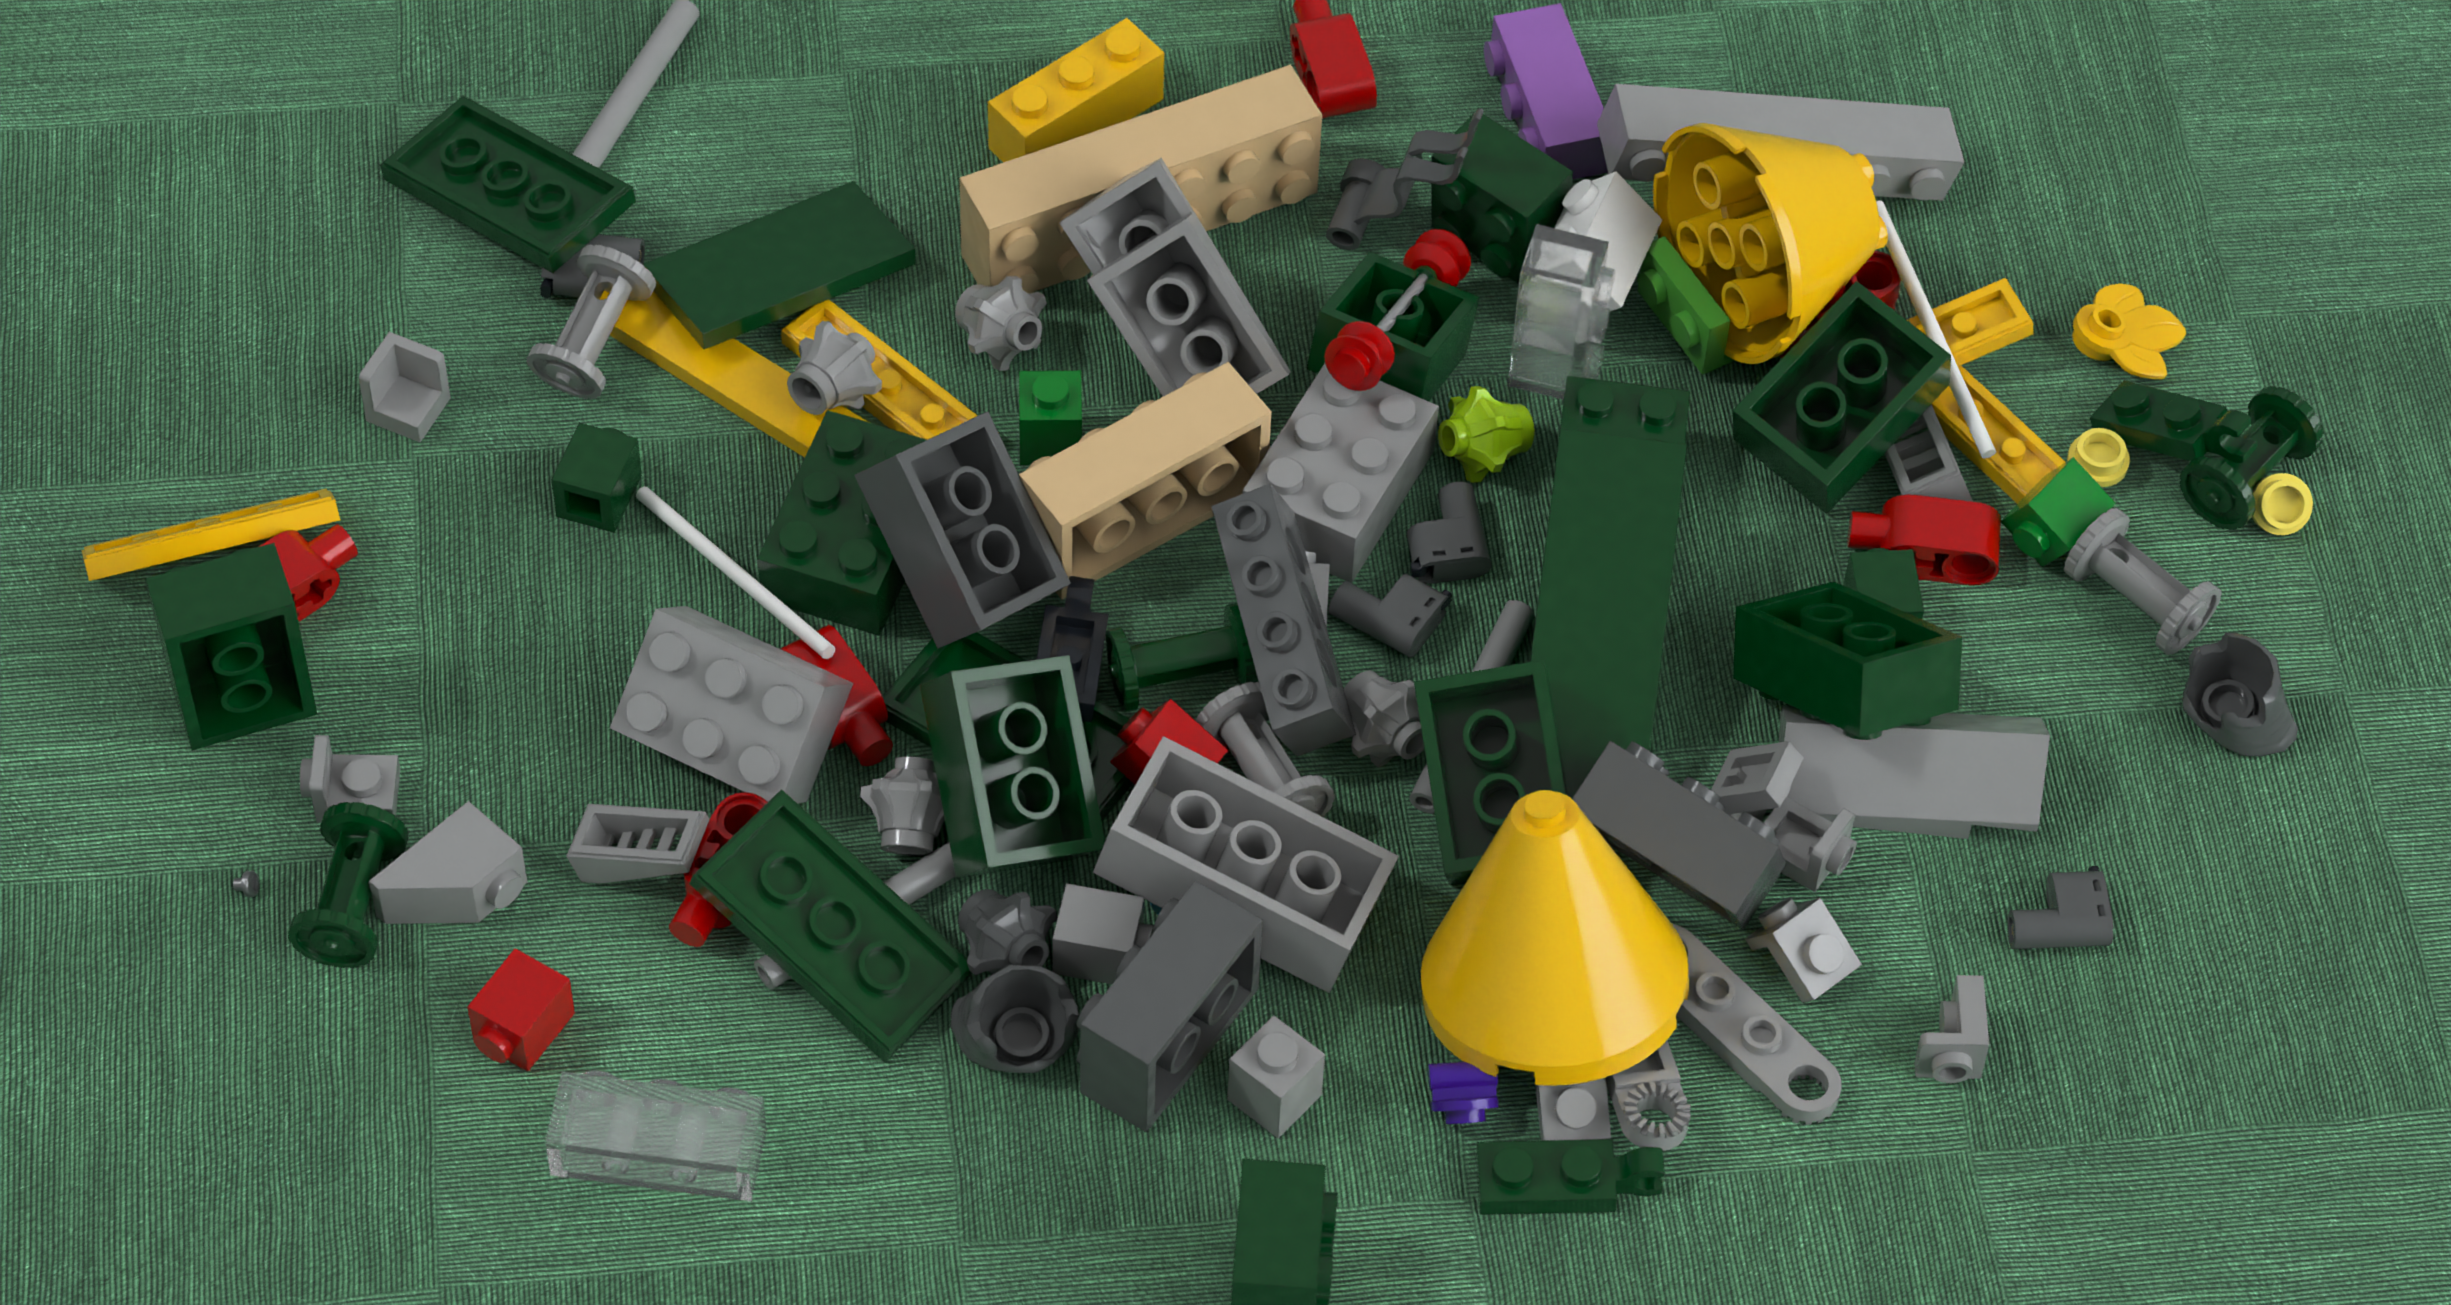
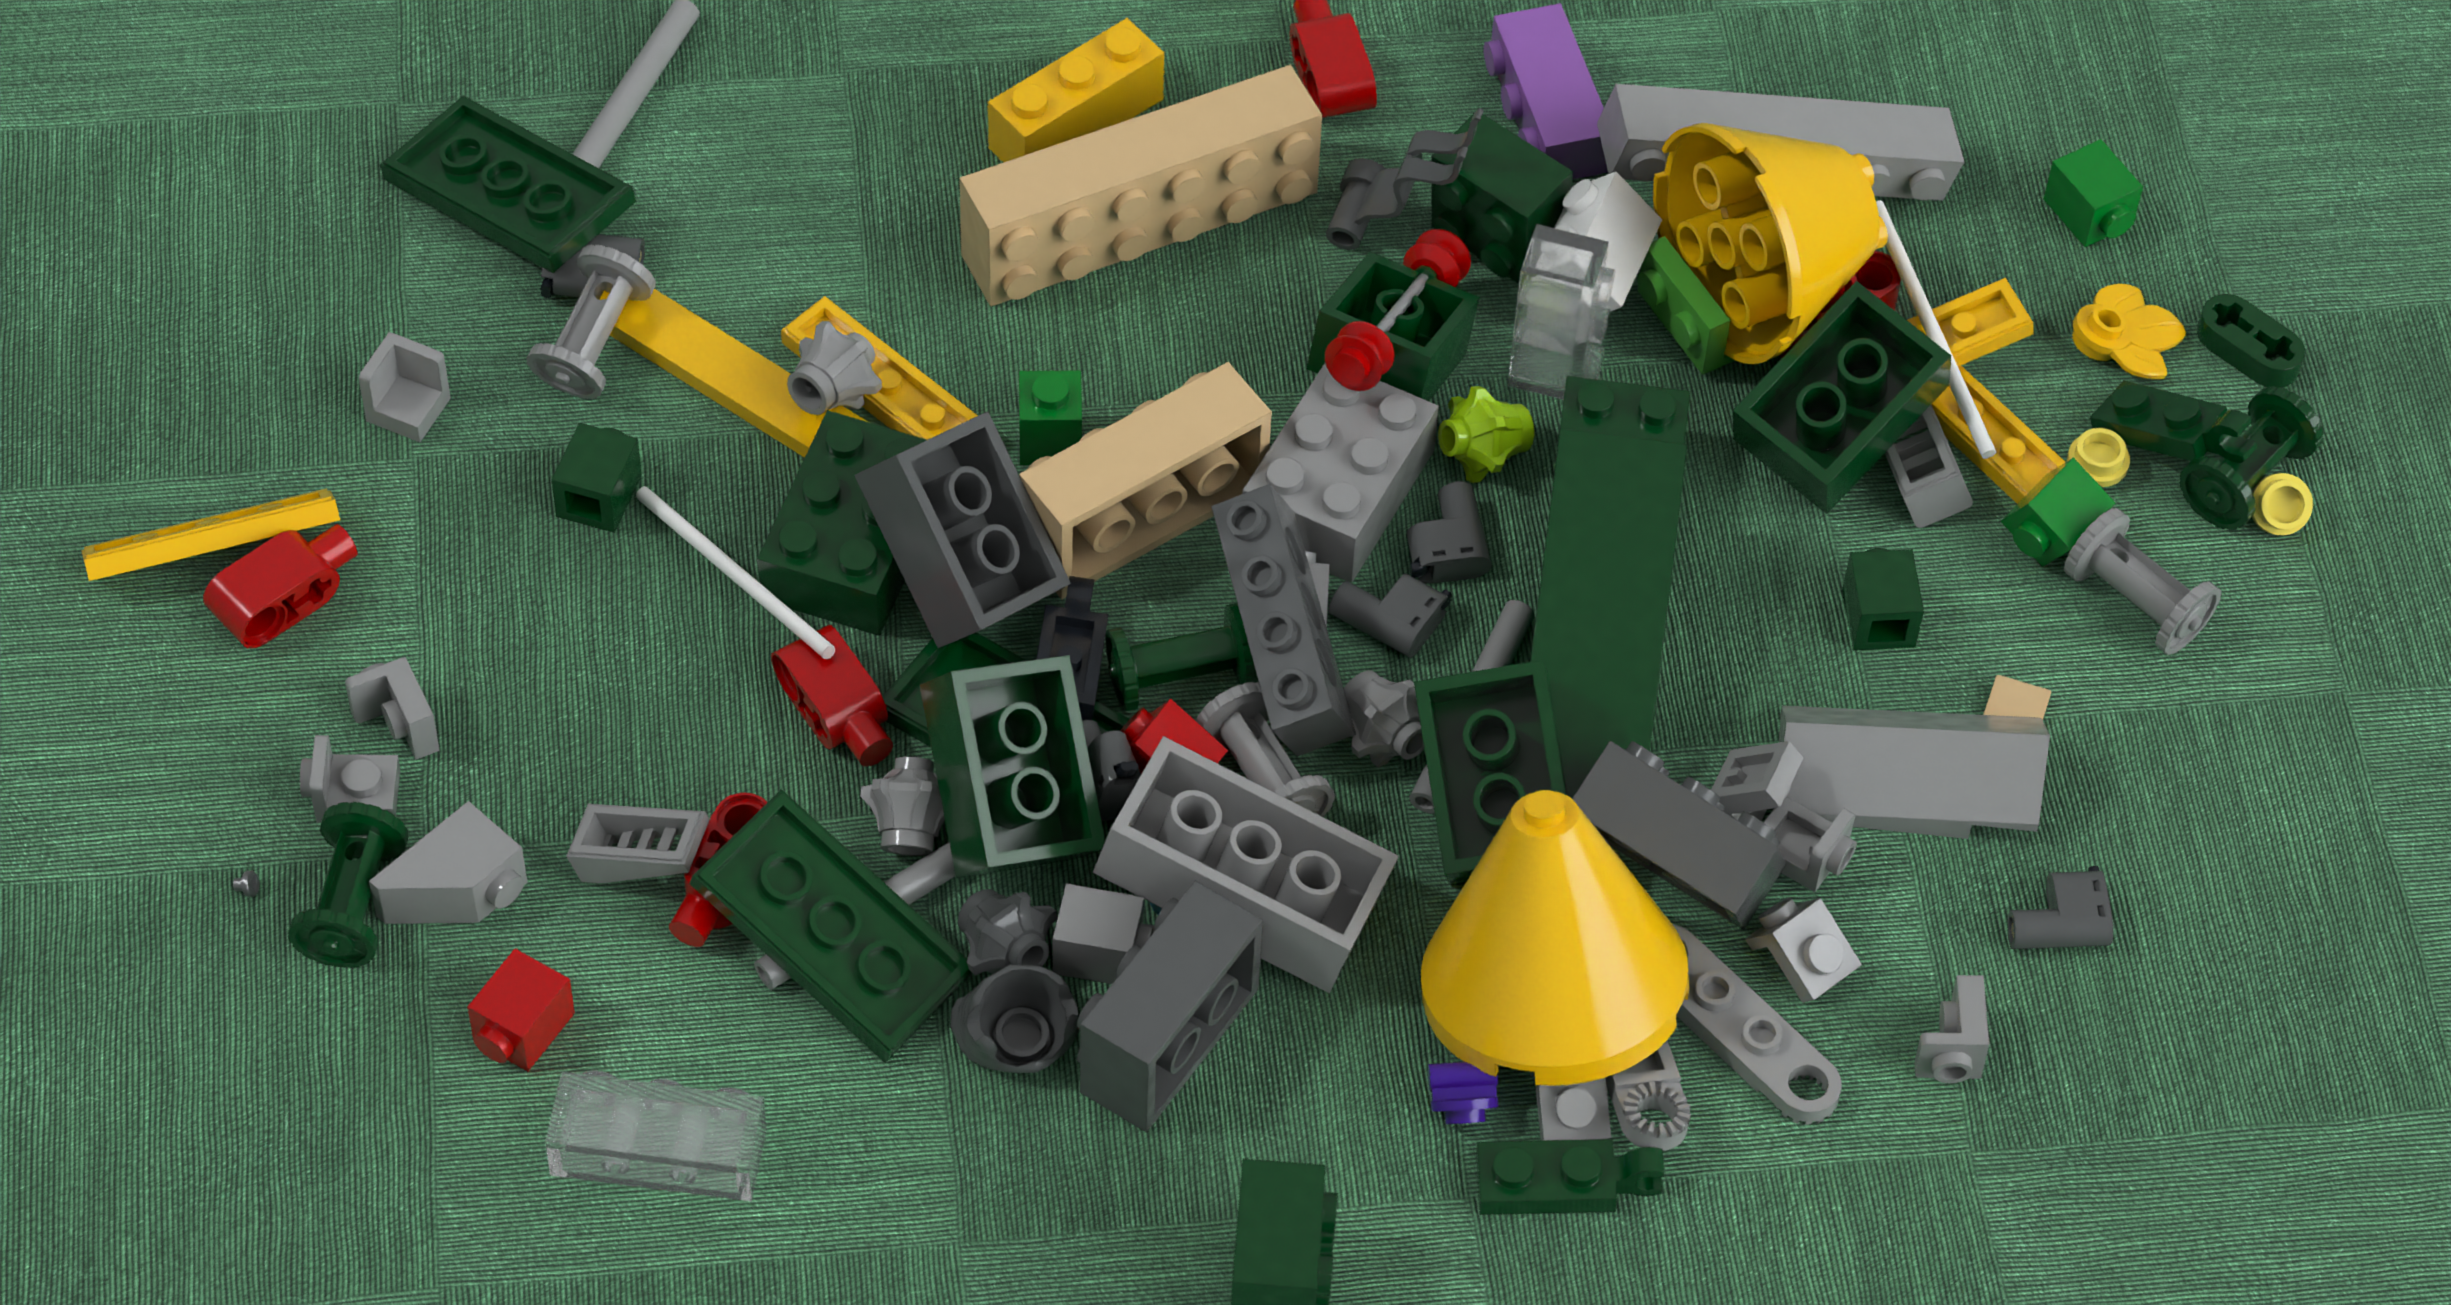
(232, 645): dark green brick -> none
(395, 693): none -> light grey bracket
(730, 704): light grey brick -> none
(779, 264): dark green tile -> none
(1000, 320): light grey rock -> none
(1112, 768): none -> dark grey piece
(1169, 284): light grey slope -> none
(1275, 1076): light grey brick -> none
(1847, 659): dark green brick -> none
(1948, 537): red piece -> none
(2017, 699): none -> tan piece
(2093, 193): none -> green brick
(2239, 696): dark grey hair -> none
(2250, 340): none -> dark green beam

